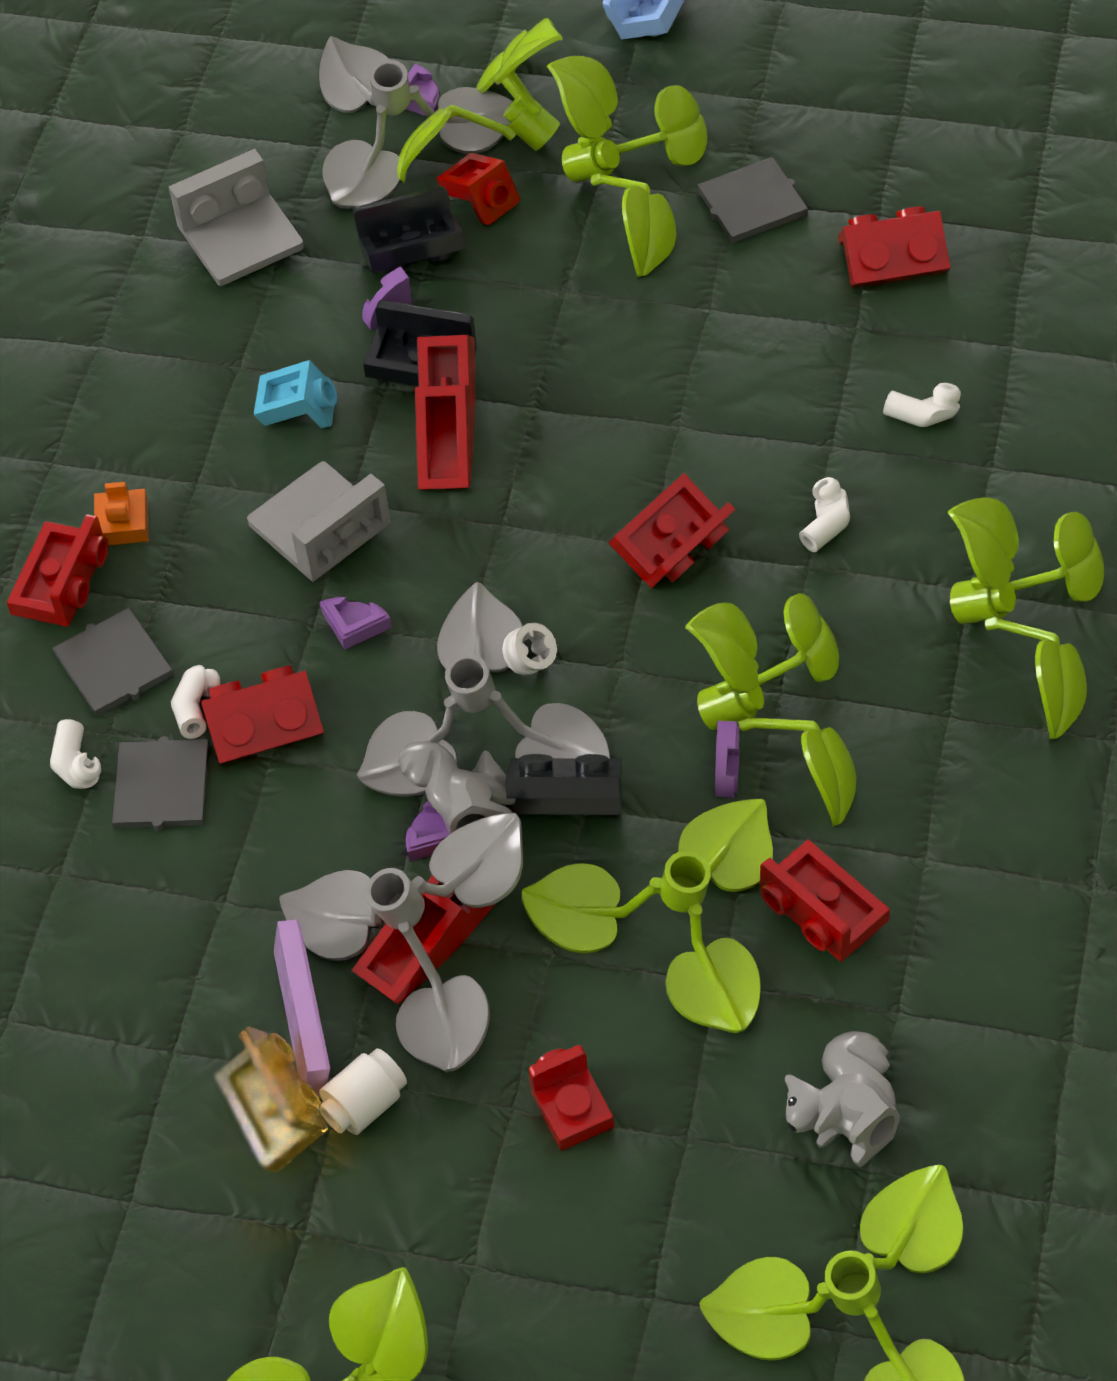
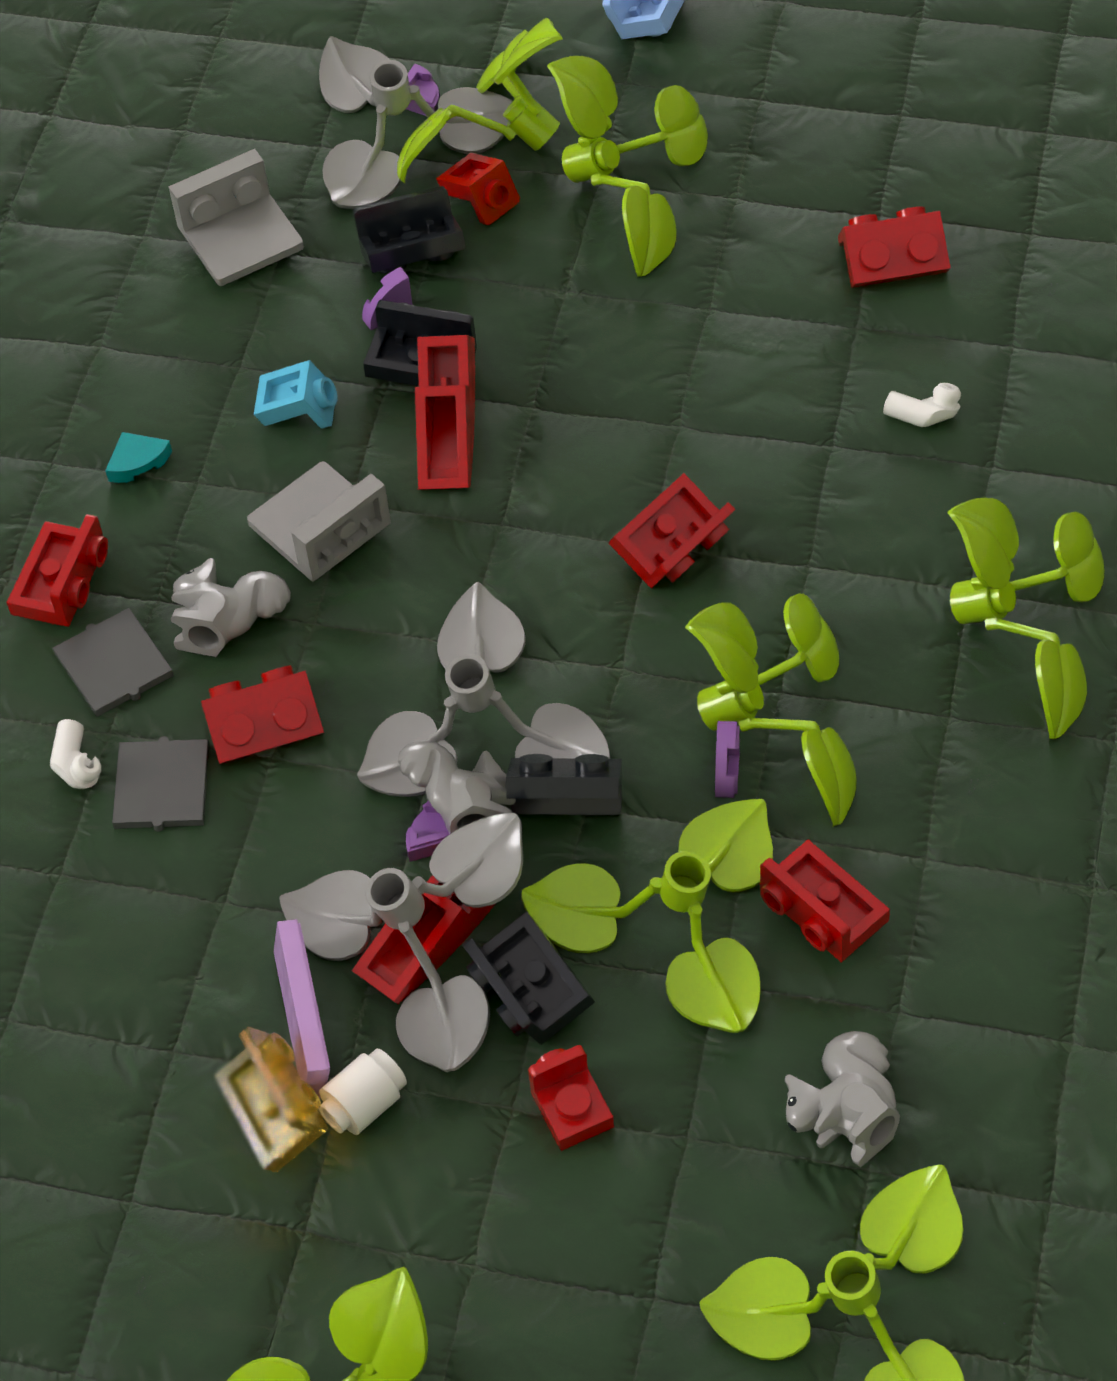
(122, 514): orange tile -> none
(136, 455): none -> teal tile
(187, 698): white arm -> none
(221, 613): none -> light grey animal
(354, 620): medium lavender tile -> none
(530, 978): none -> black bracket
(542, 645): white bush -> none
(752, 200): dark grey piece -> none
(831, 513): white arm -> none

